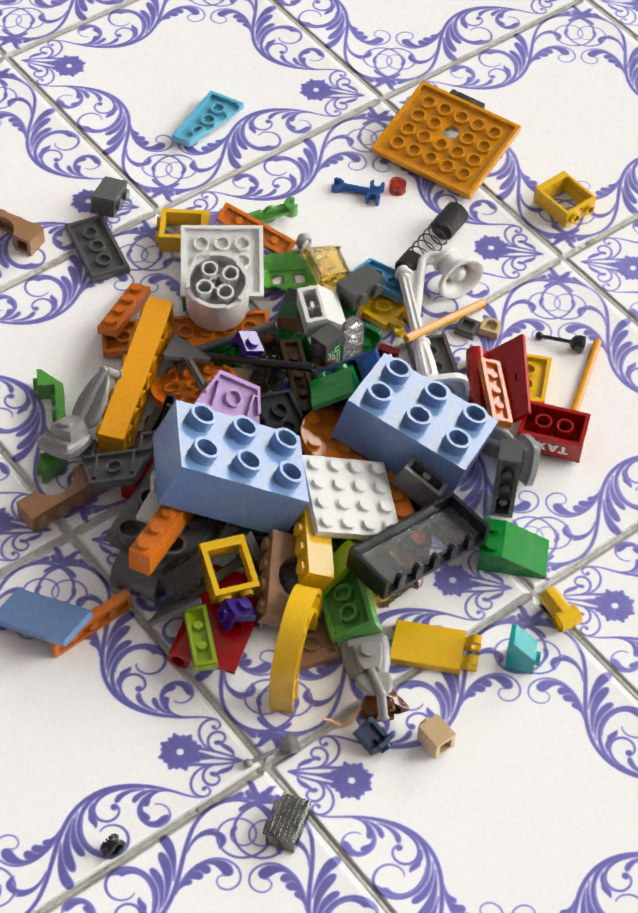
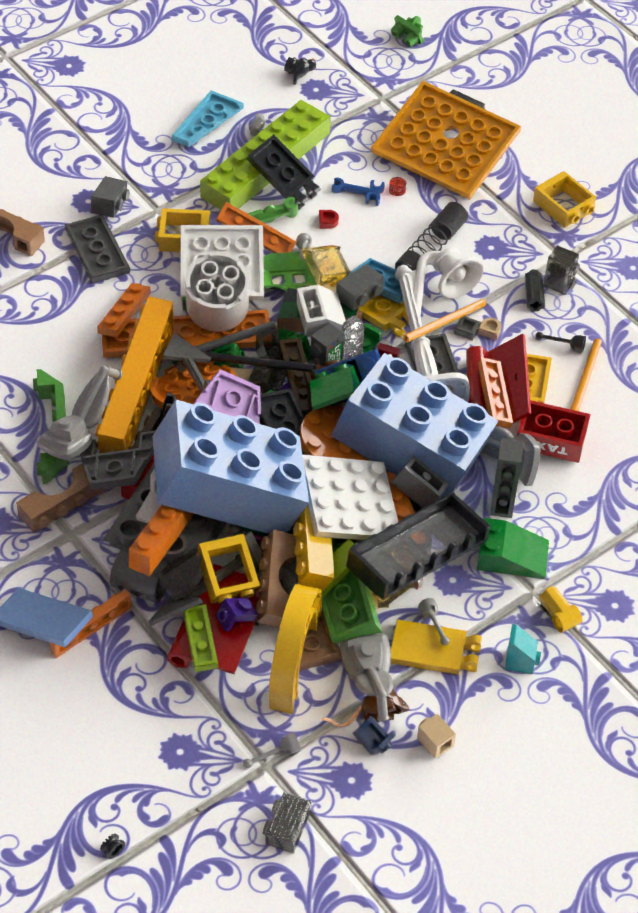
(239, 181): none -> lime brick
(248, 343): dark purple bracket -> none
(257, 124): none -> light grey arm
(283, 170): none -> black tile
(299, 67): none -> black animal
(328, 219): none -> red tile
(411, 27): none -> bright green hips
(429, 609): none -> light grey hinge
(534, 290): none -> pearl dark grey axle
(561, 270): none -> clear smoke brick

